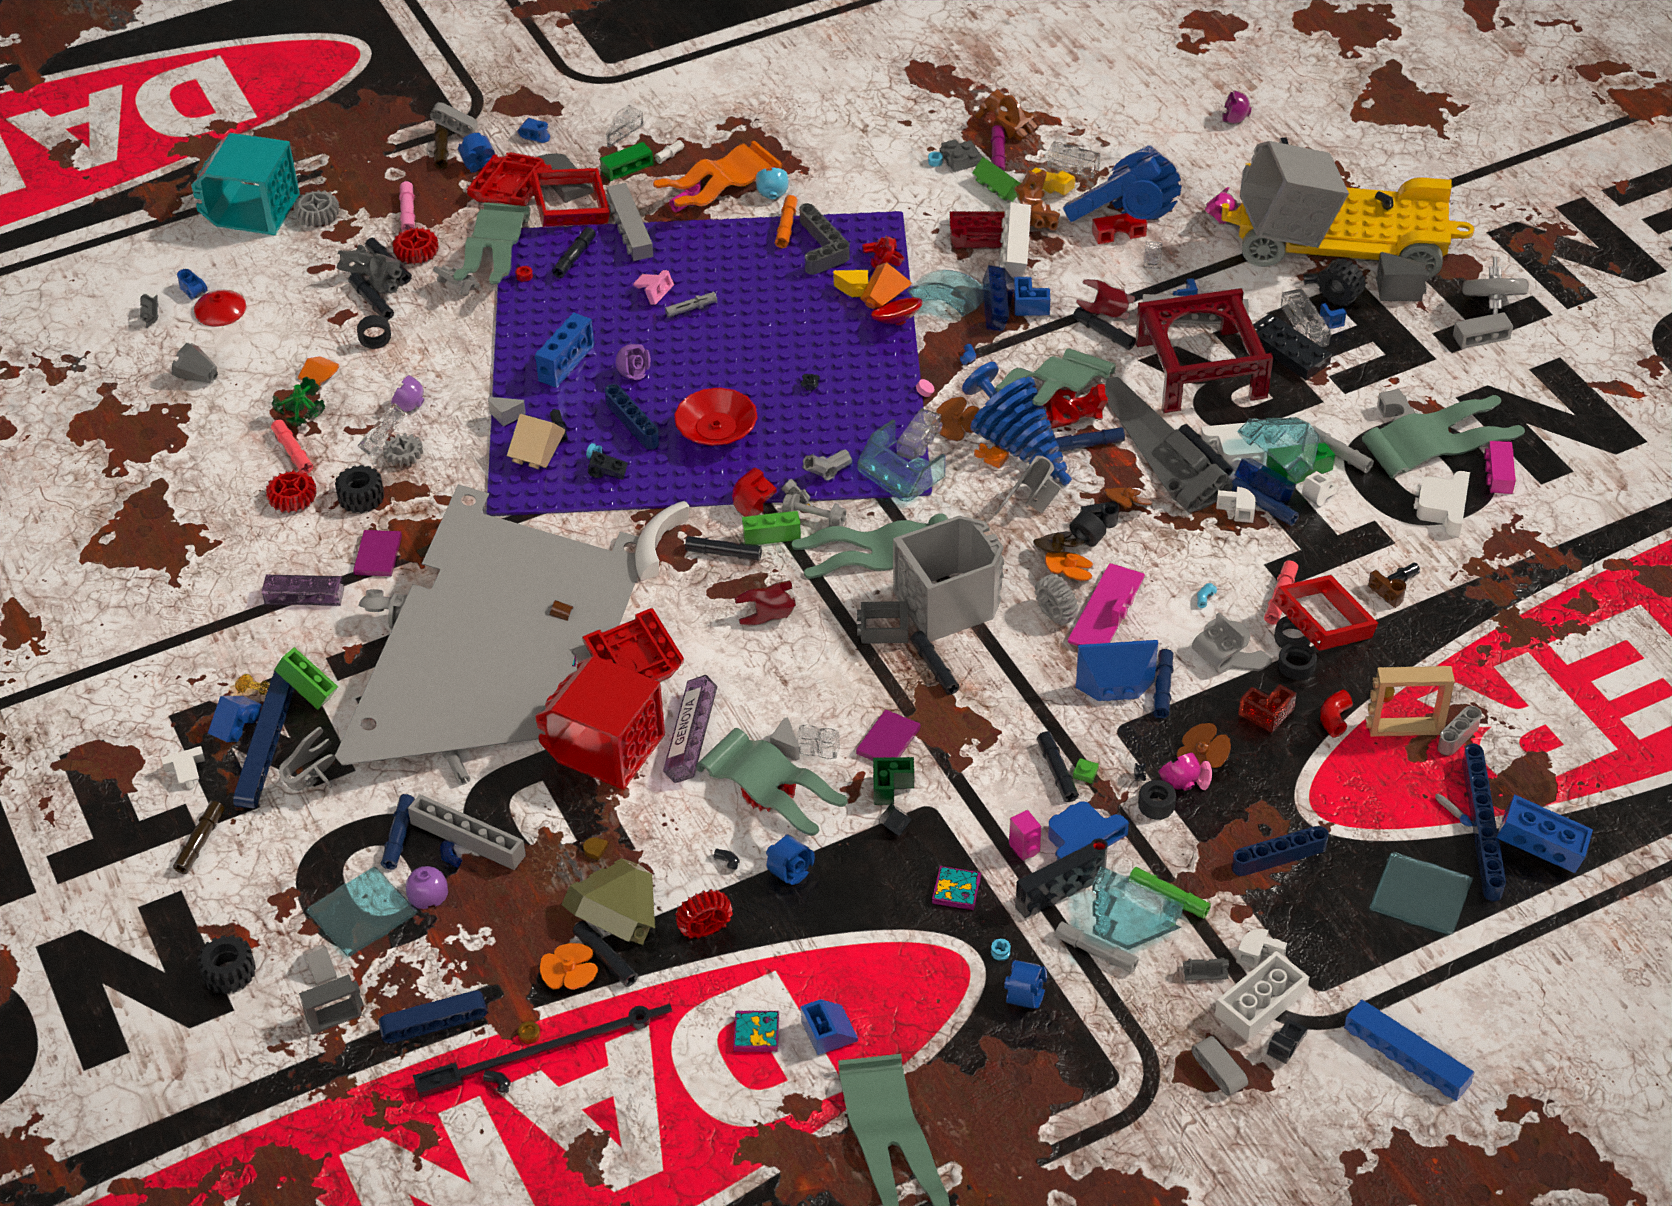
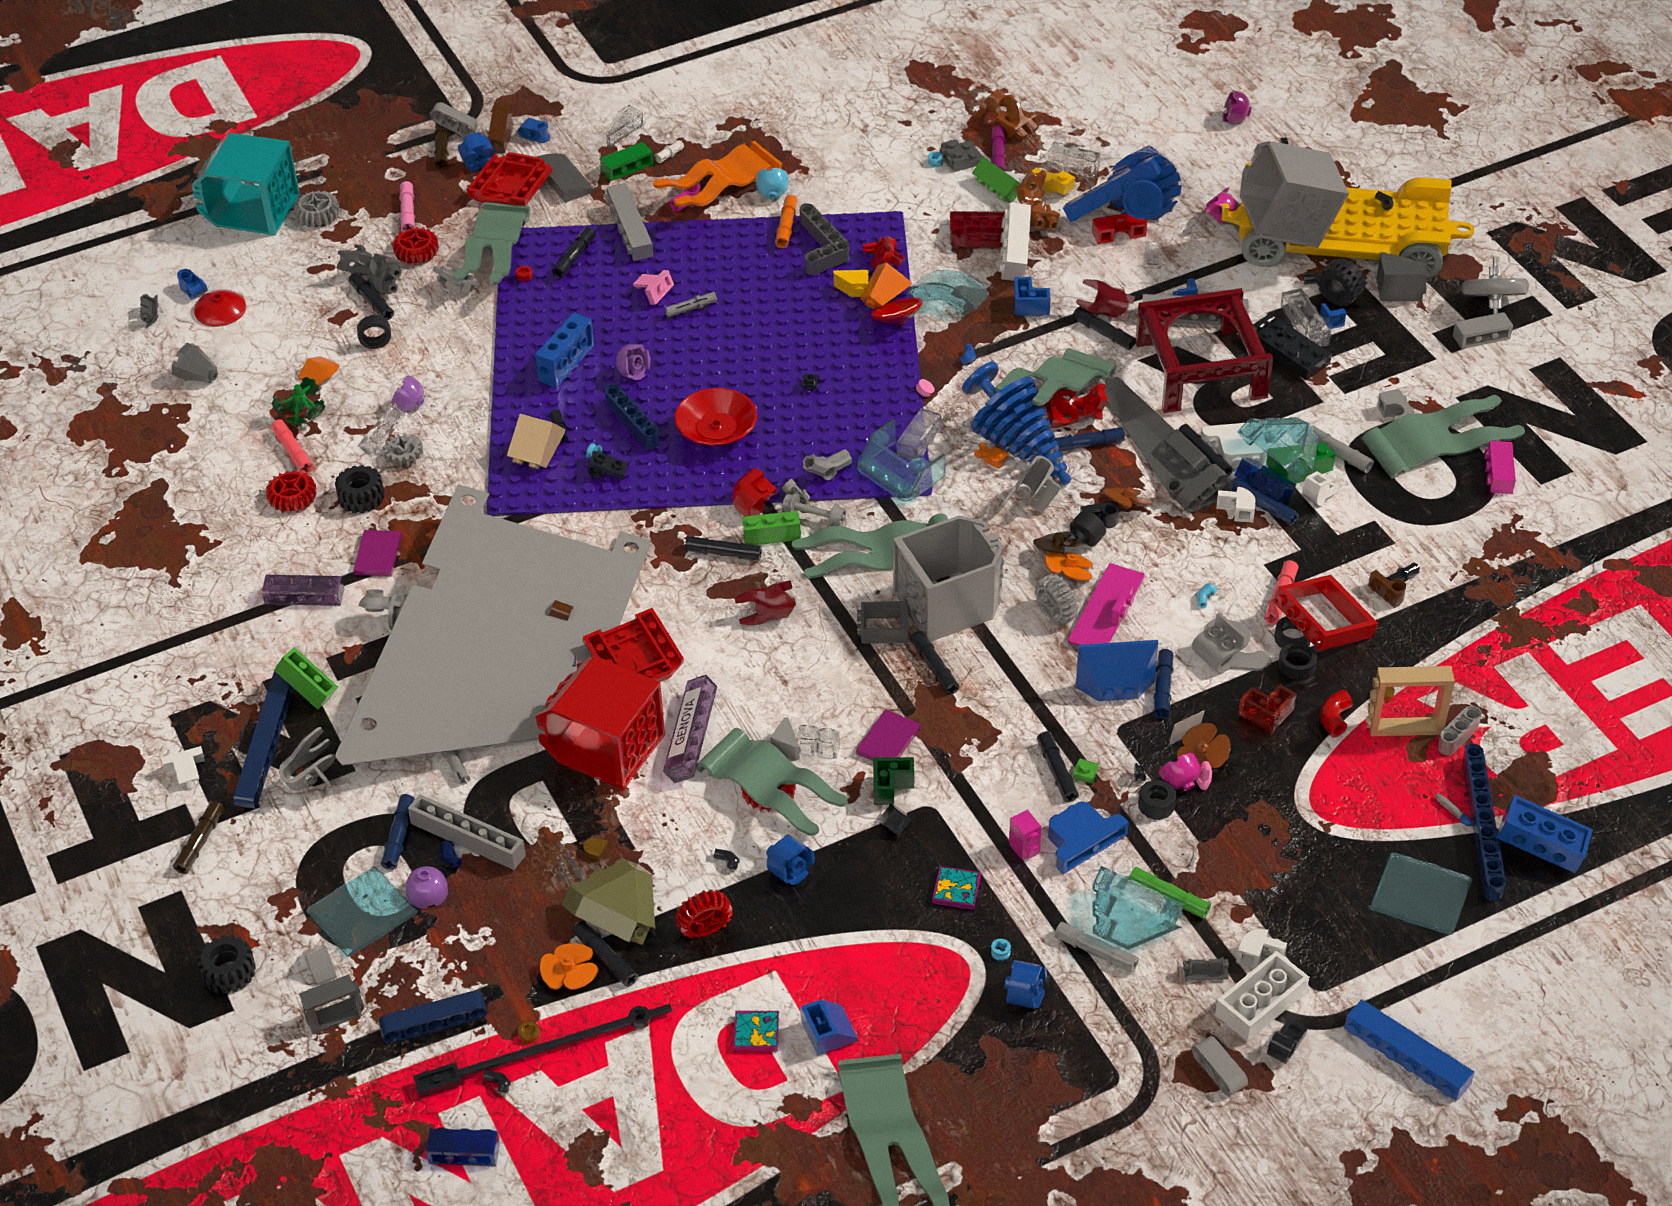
(231, 715): blue brick -> none
(246, 681): clear yellow bar -> none
(375, 247): black piece -> none
(463, 1147): none -> clear blue brick
(500, 127): none -> reddish brown slope
(506, 409): light grey slope -> none
(570, 217): red window -> none
(645, 556): white brick -> none
(953, 418): dark orange piece -> none
(998, 294): clear blue wedge -> none
(1060, 878): black hinge -> none
(1184, 726): none -> white sticker
(1279, 850): dark blue beam -> none
(1443, 501): white brick -> none

